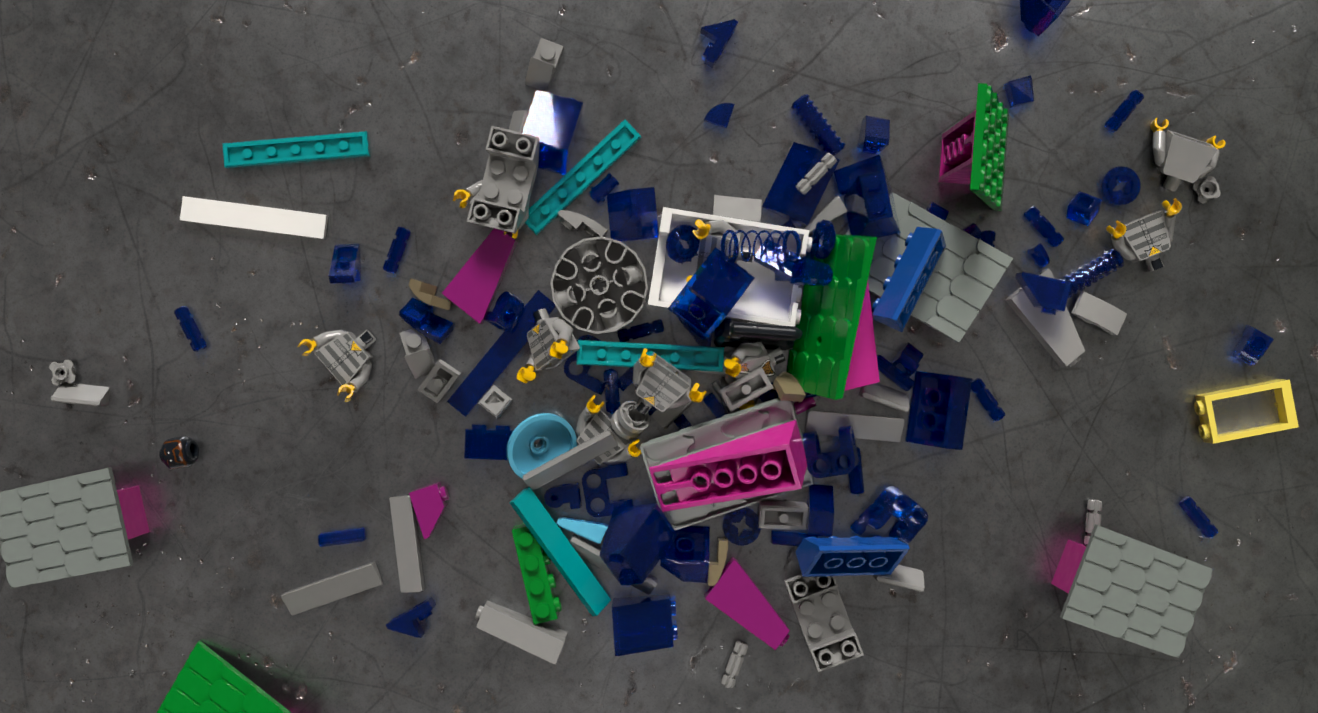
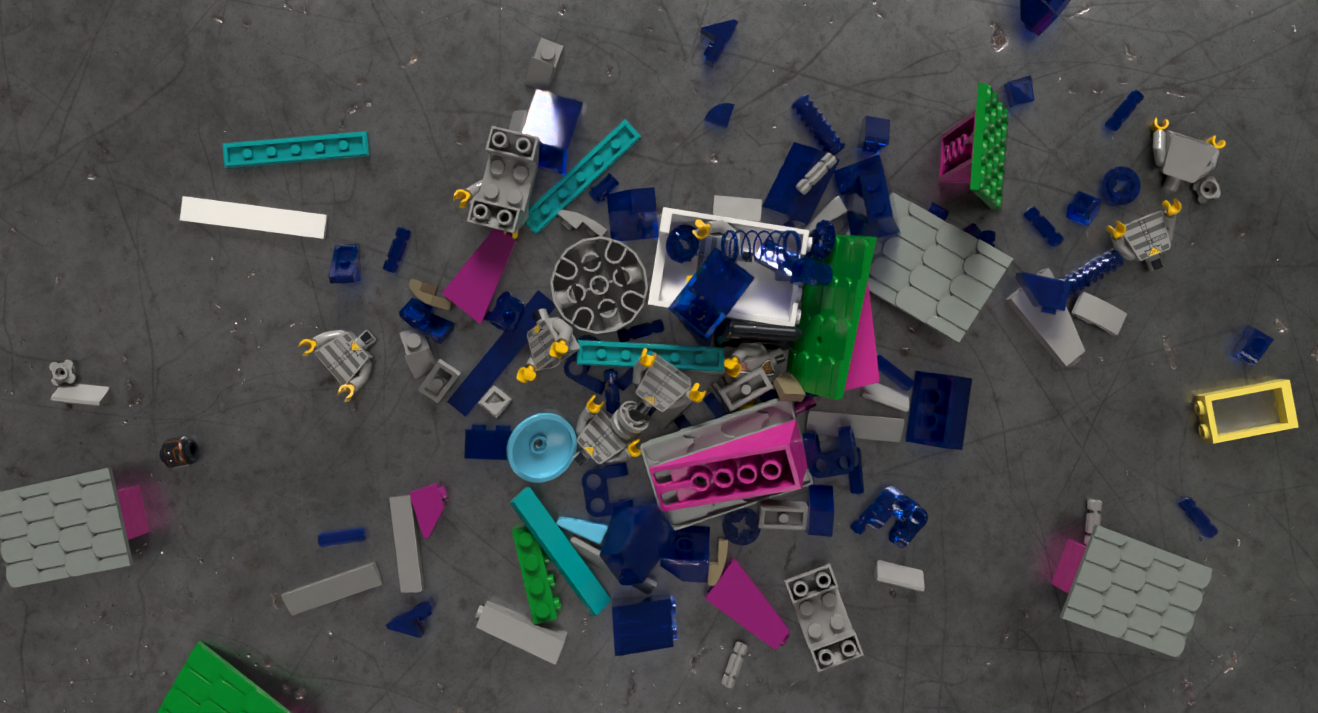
(190, 328): clear blue axle -> none
(564, 493): clear blue leg -> none
(570, 460): light grey slope -> none
(788, 538): clear blue axle -> none
(850, 556): blue slope -> none
(909, 277): blue slope -> none
(909, 357): clear blue leg -> none
(987, 399): clear blue axle -> none
(1039, 255): clear blue tile -> none

